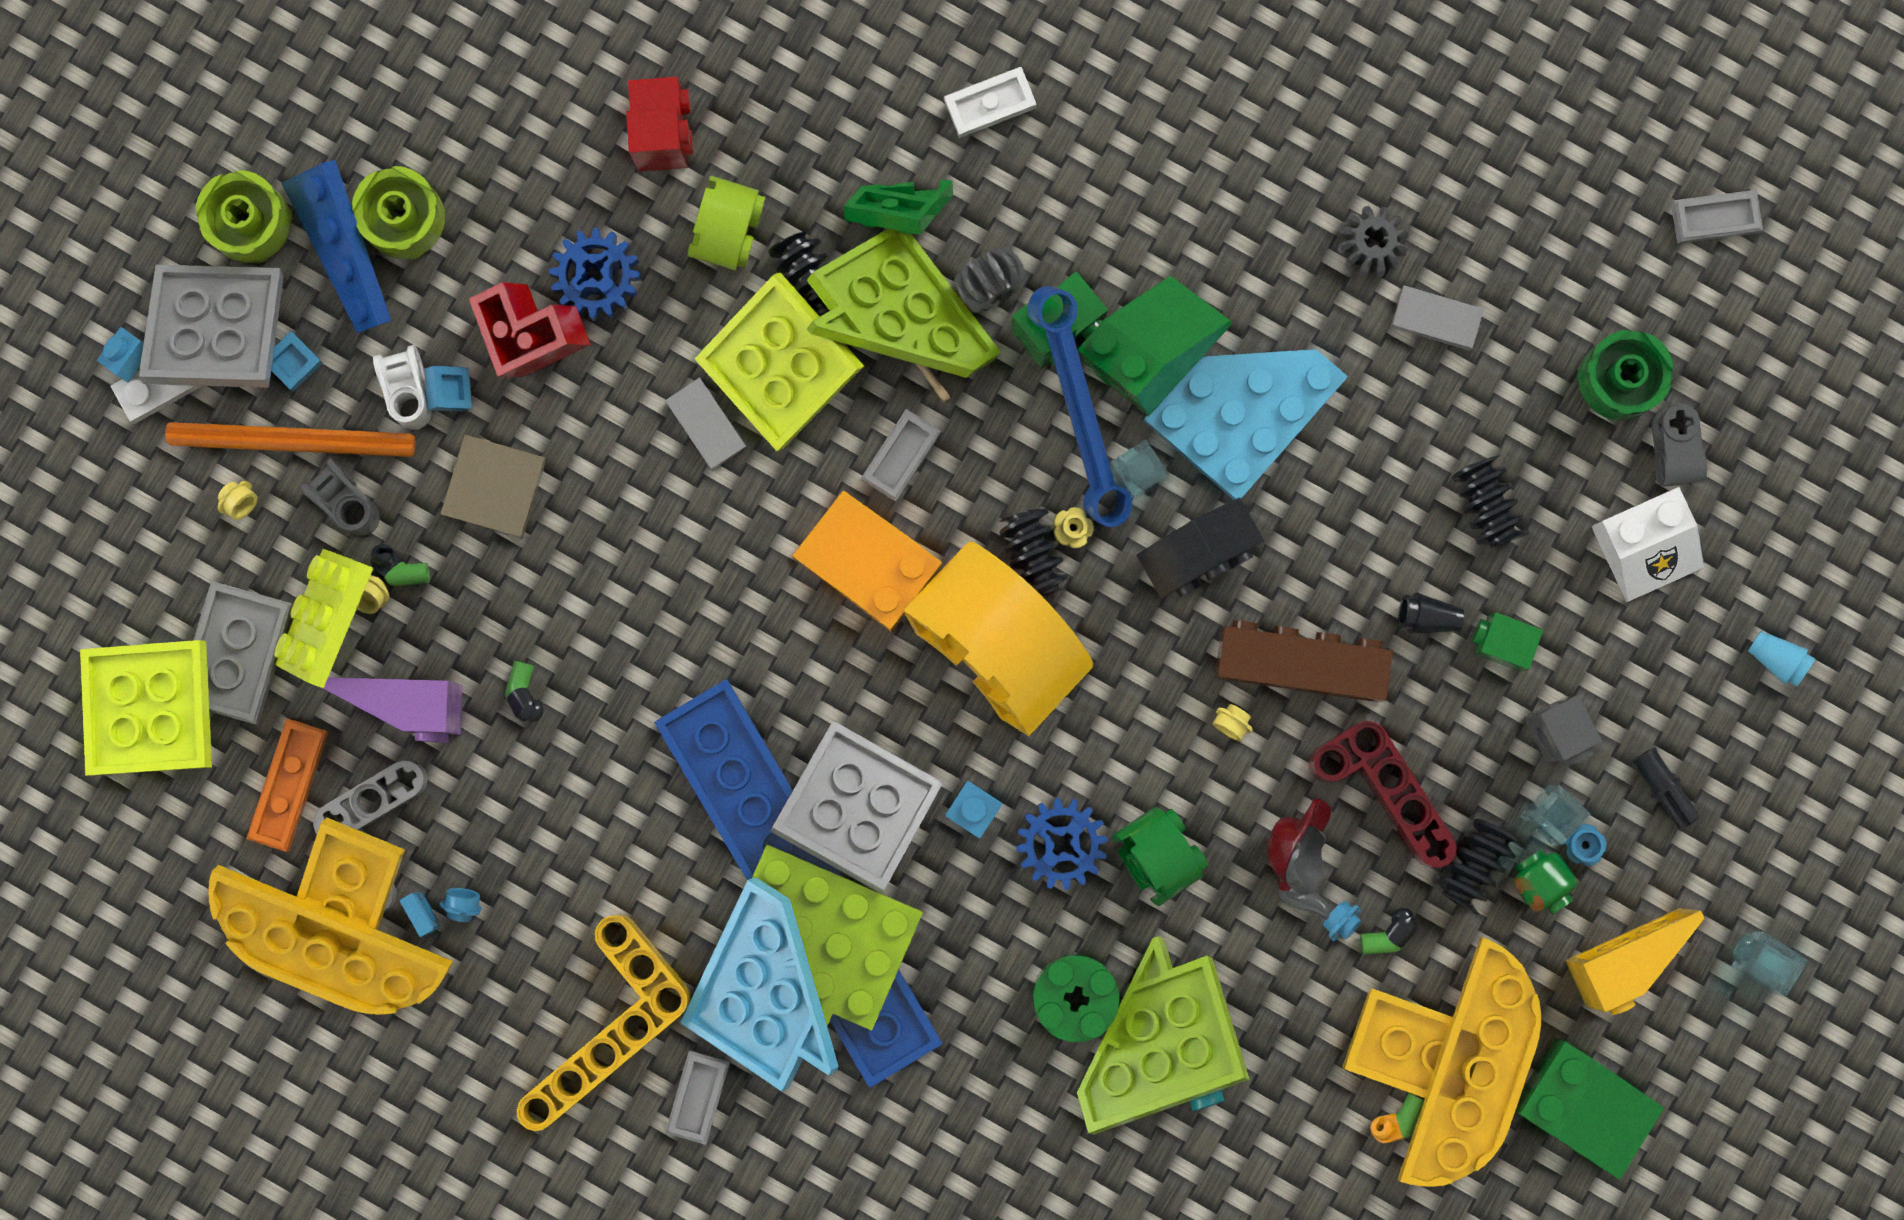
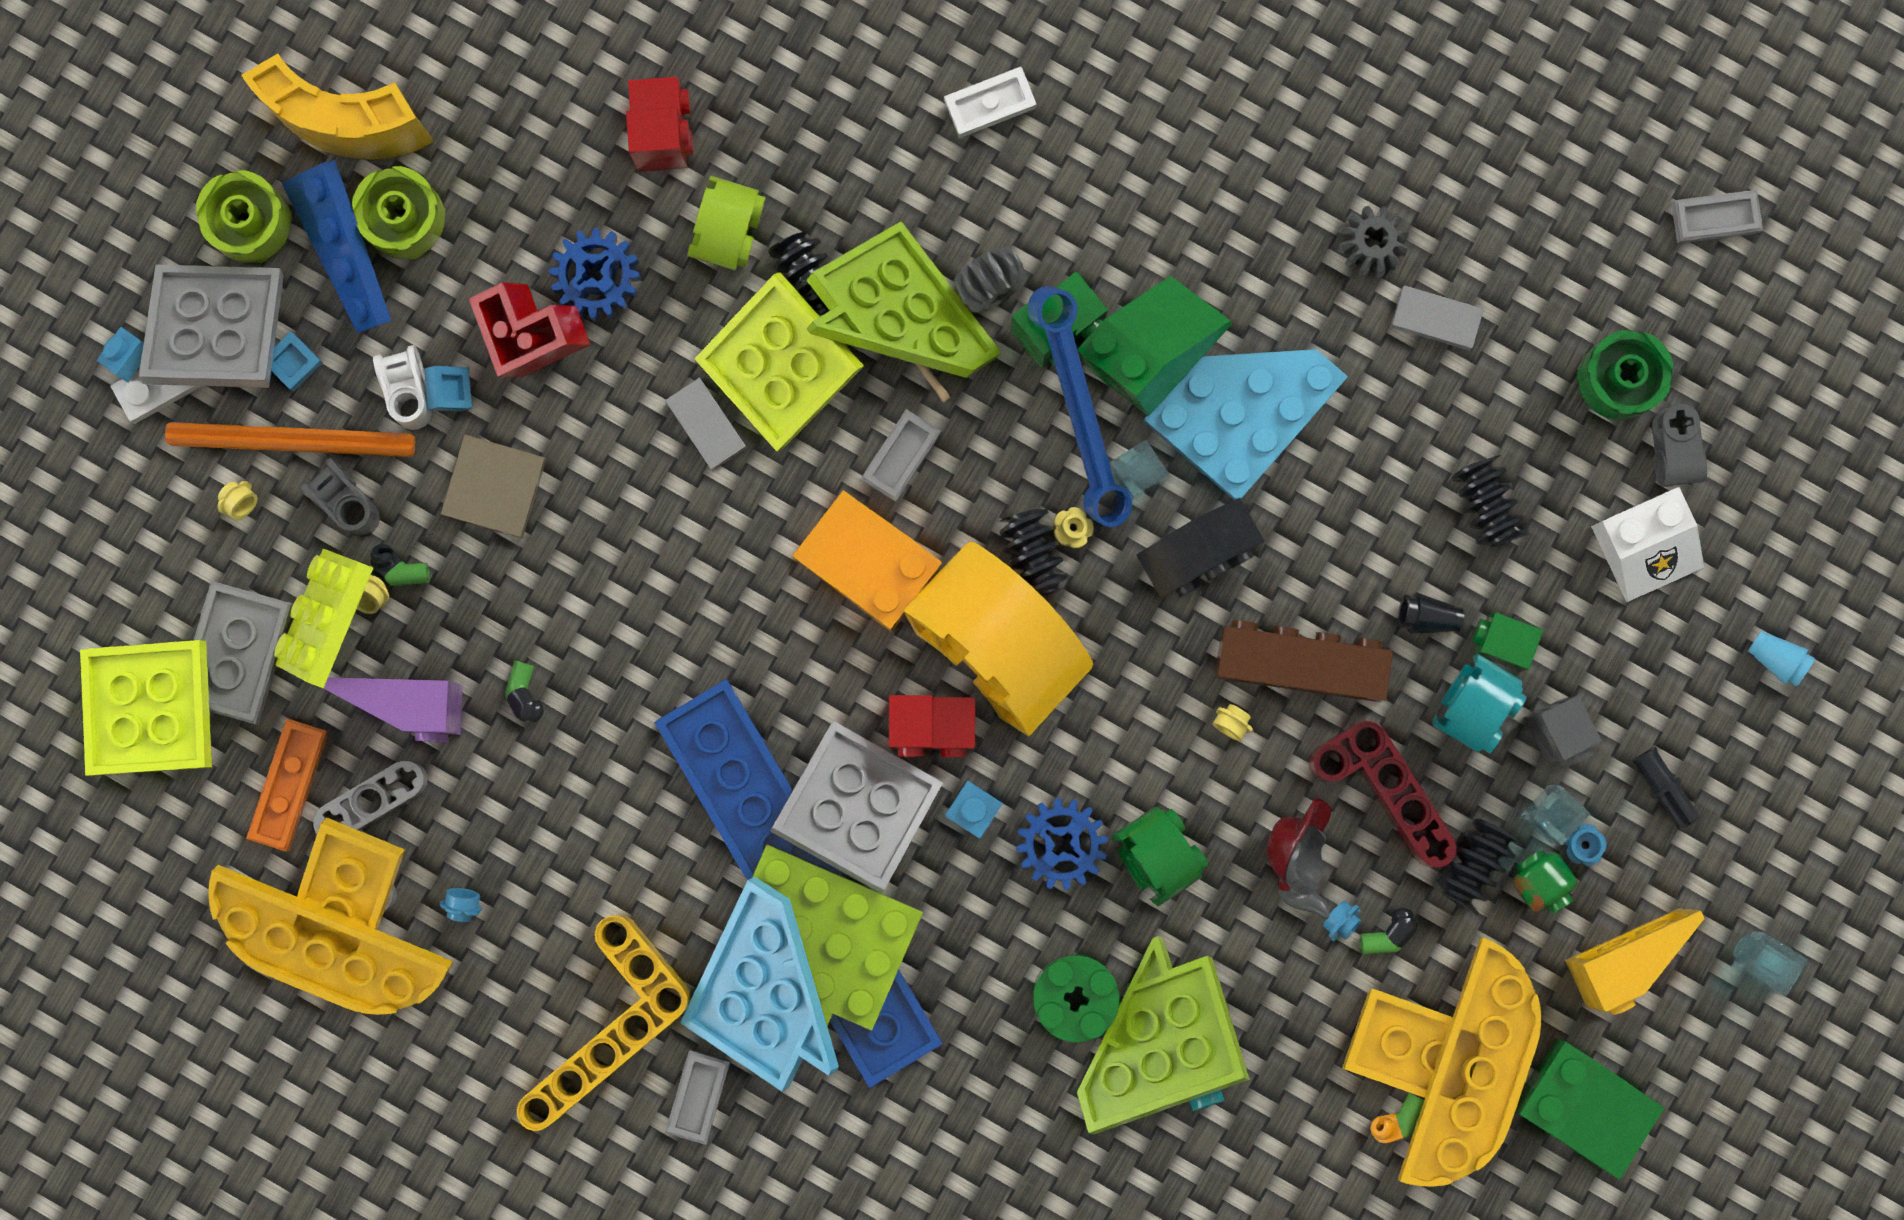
(348, 125): none -> yellow panel
(420, 914): dark azure tile -> none
(897, 206): green wing -> none
(931, 723): none -> red brick
(1479, 704): none -> teal brick

